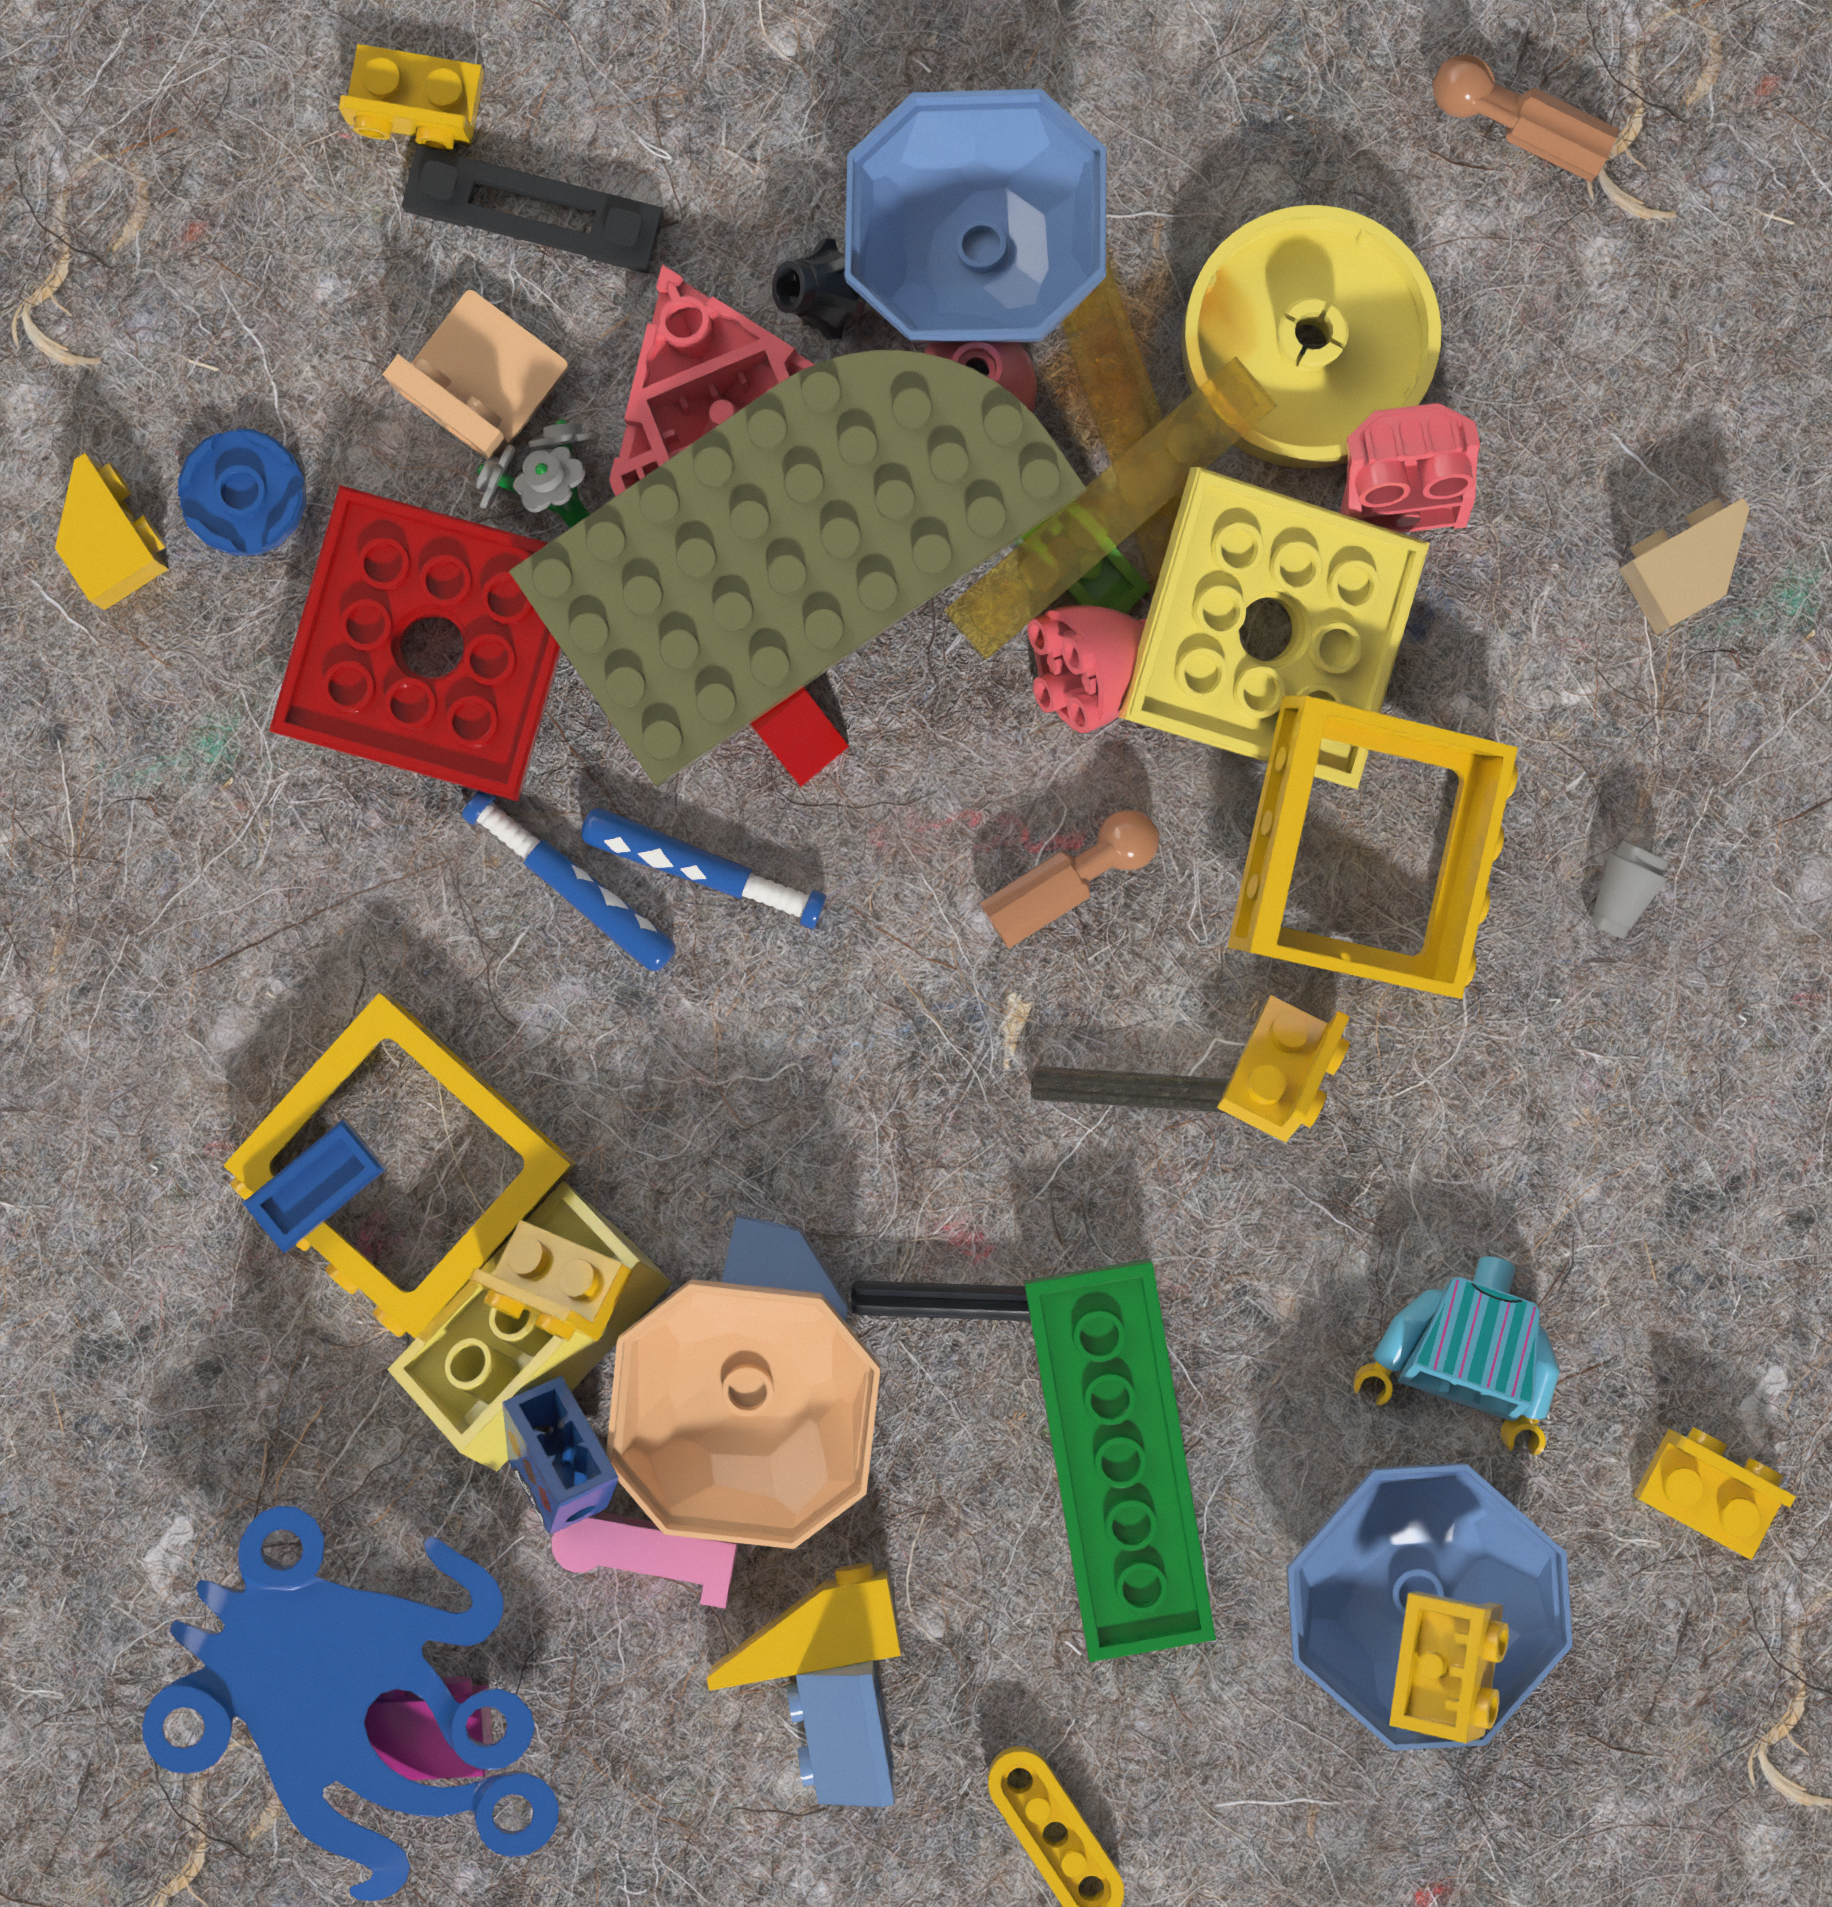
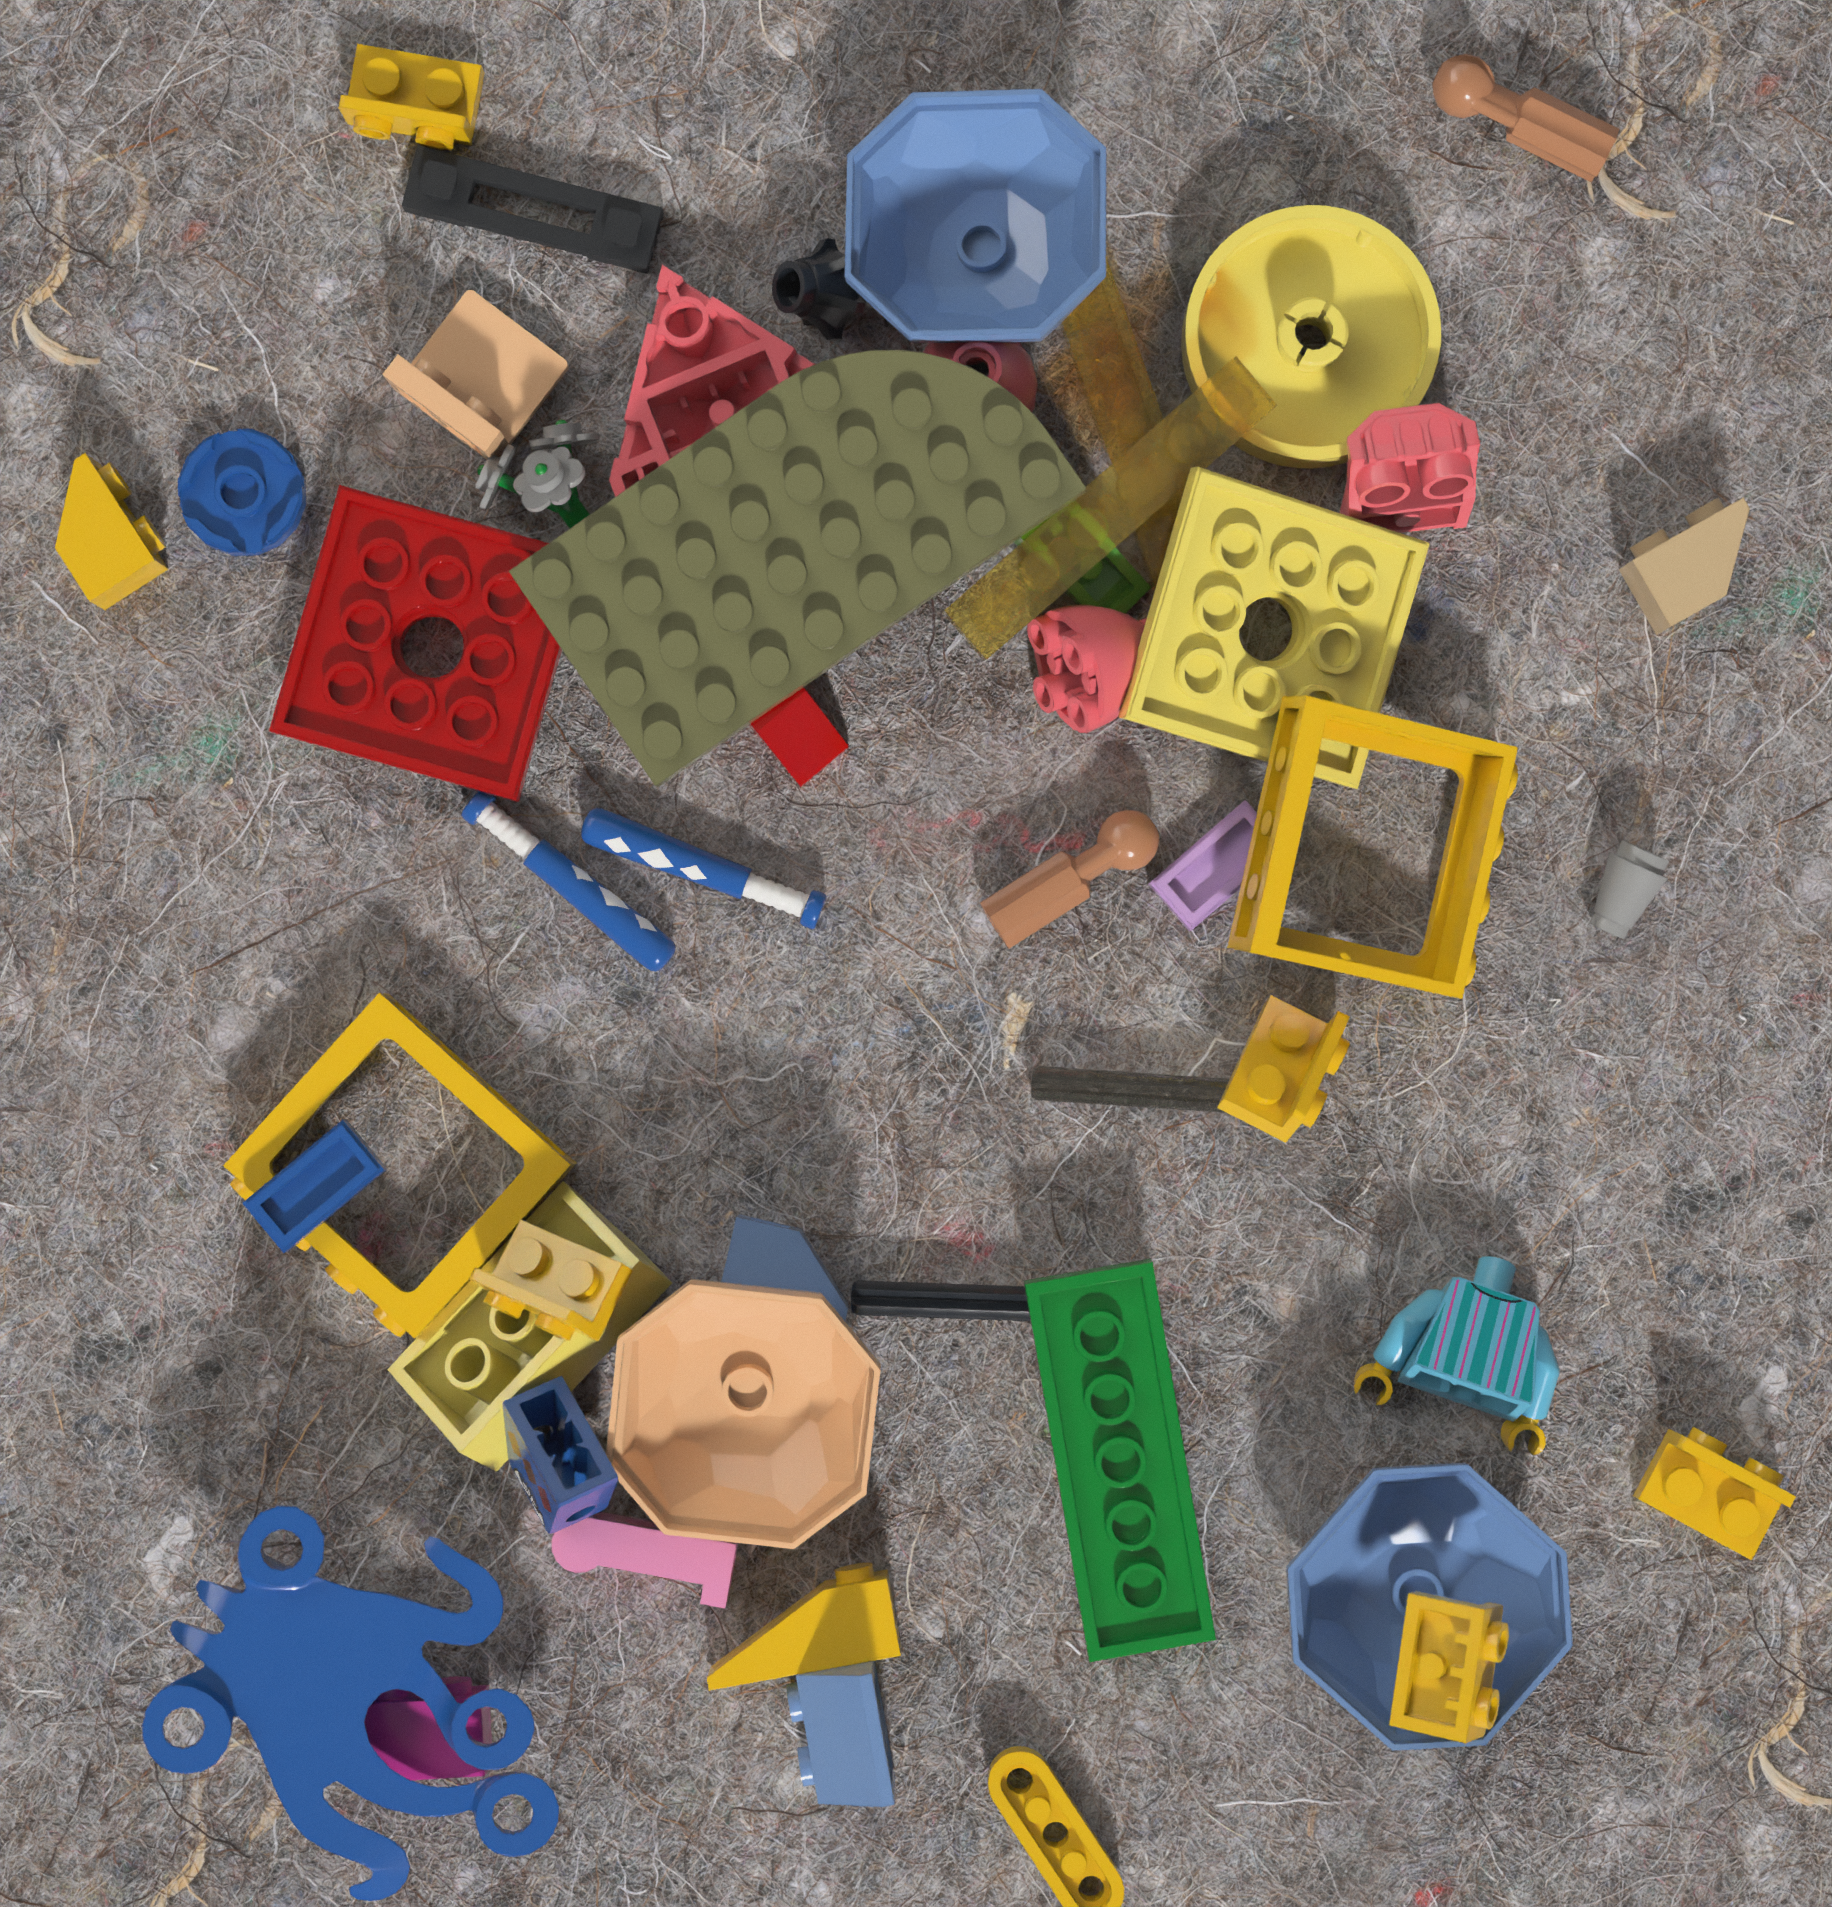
(1208, 869): none -> lavender tile

